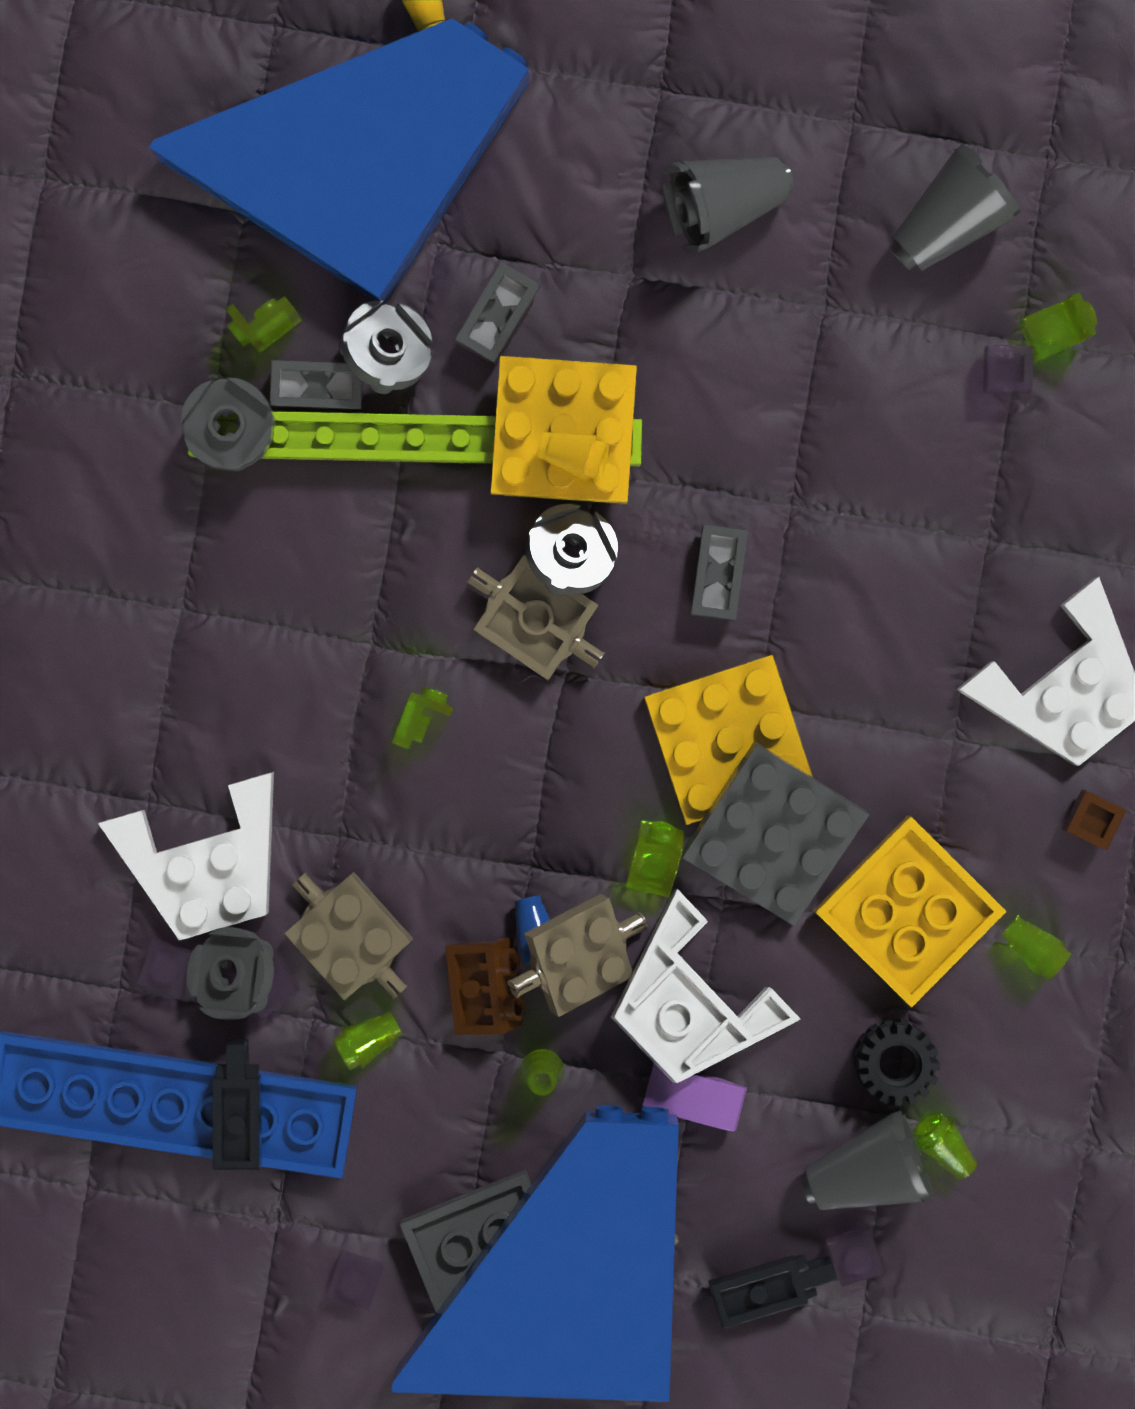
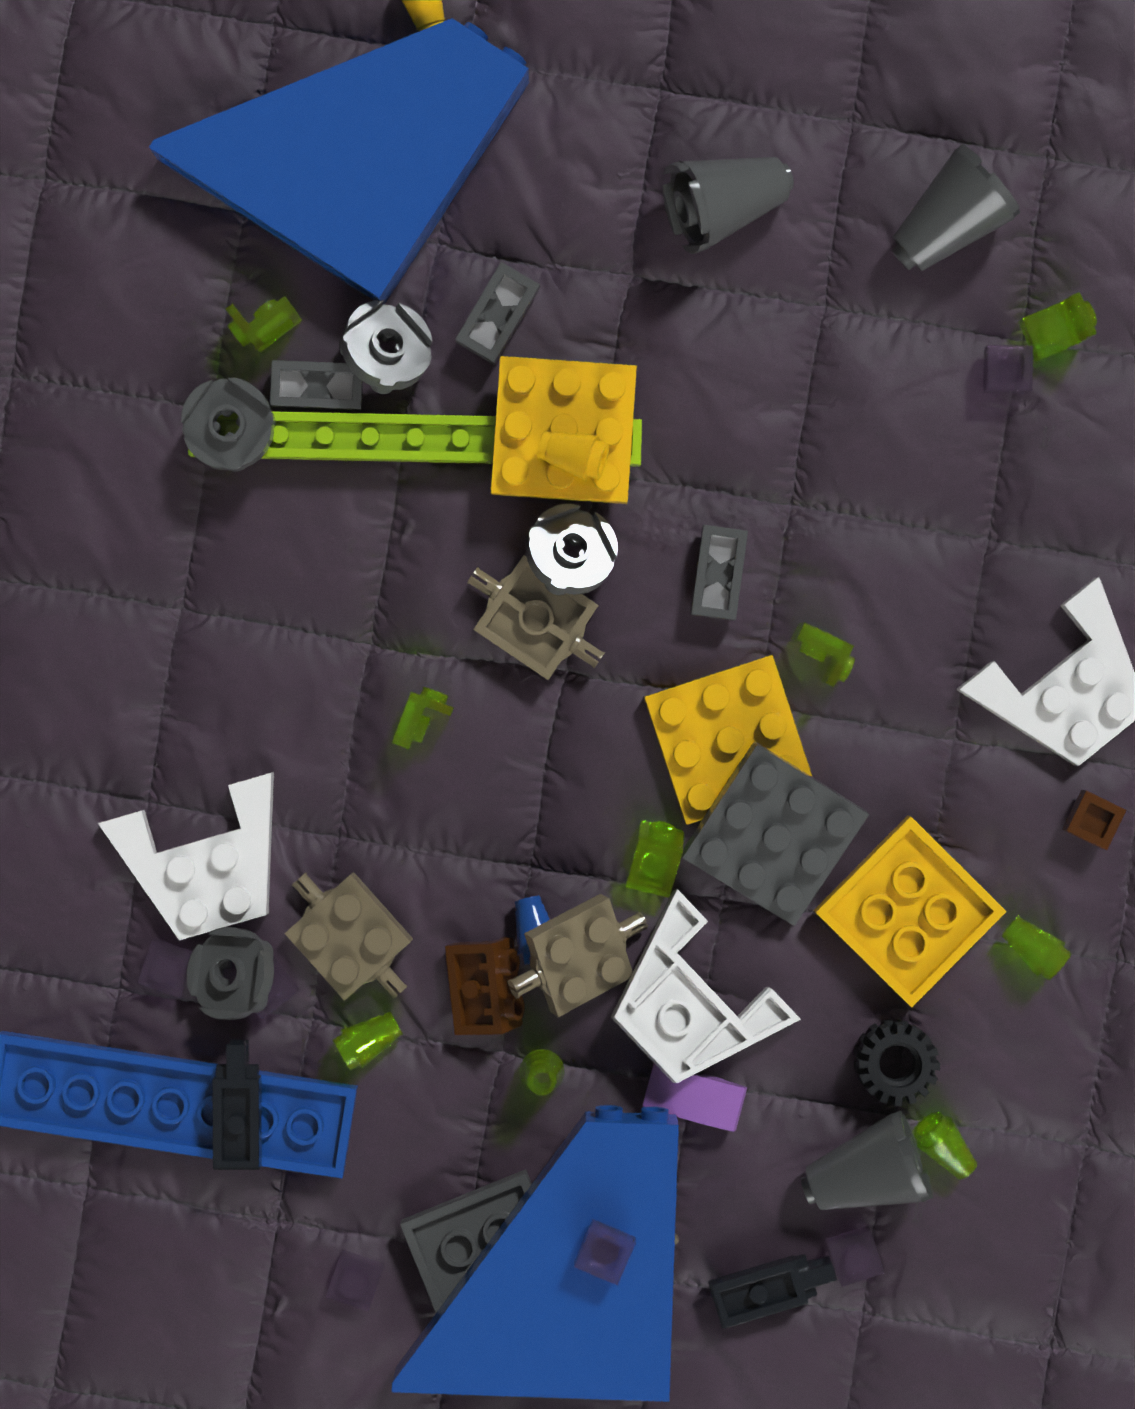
(605, 1252): none -> clear purple plate
(820, 644): none -> clear neon green bracket

